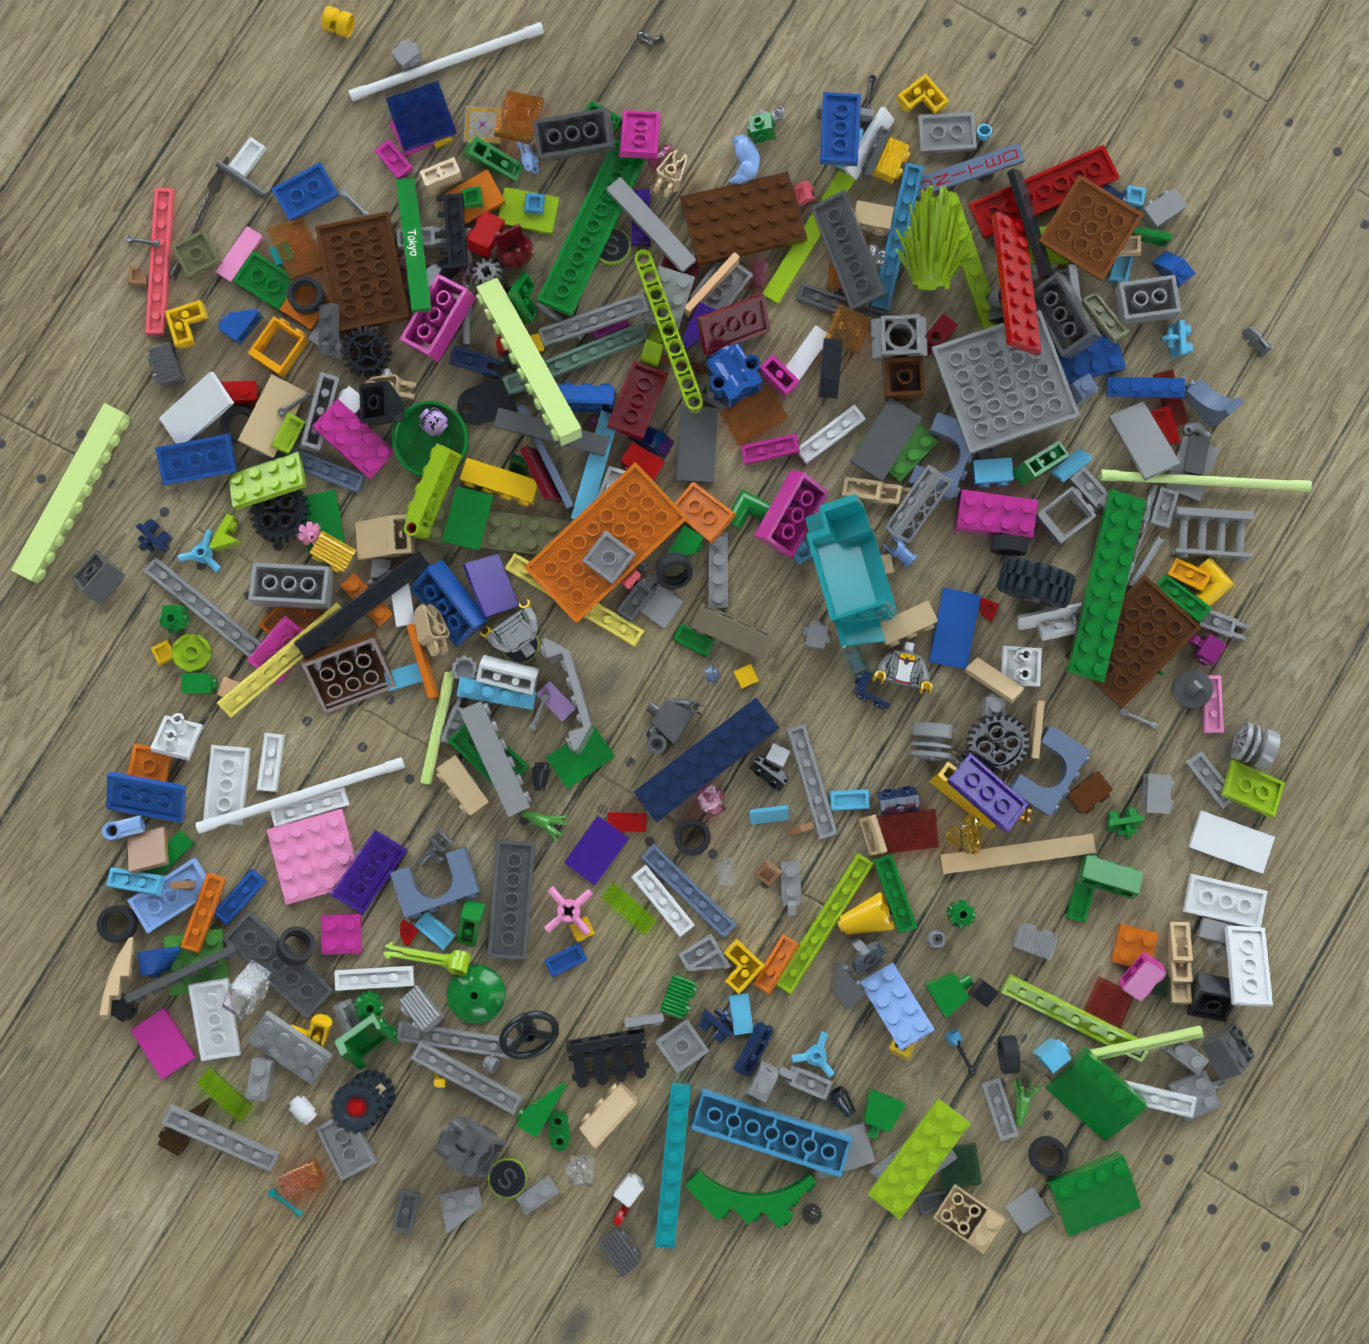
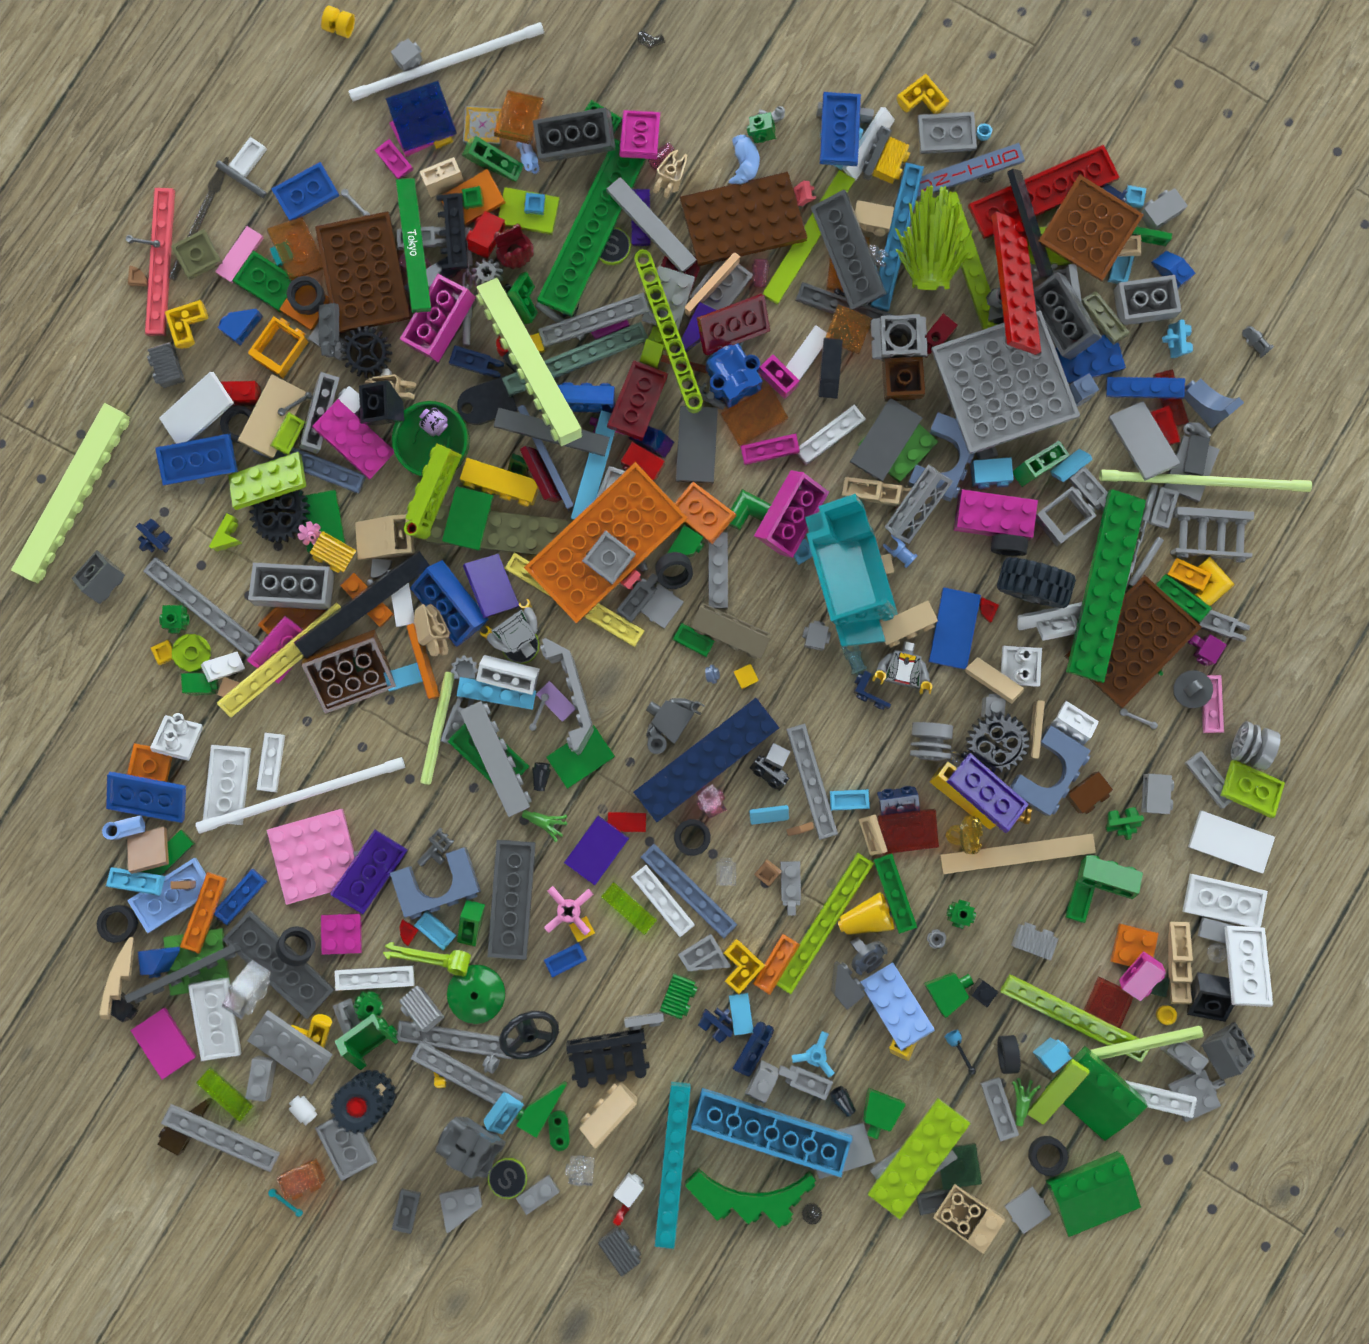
(202, 553): medium azure piece -> none
(222, 666): none -> white plate
(310, 807): white tile -> none
(462, 786): tan brick -> none
(502, 1113): none -> medium azure slope
(682, 1046): light grey plate -> none
(872, 79): black hinge -> none
(1058, 1091): none -> lime tile
(1075, 723): none -> white bracket
(1166, 1015): none -> yellow tile

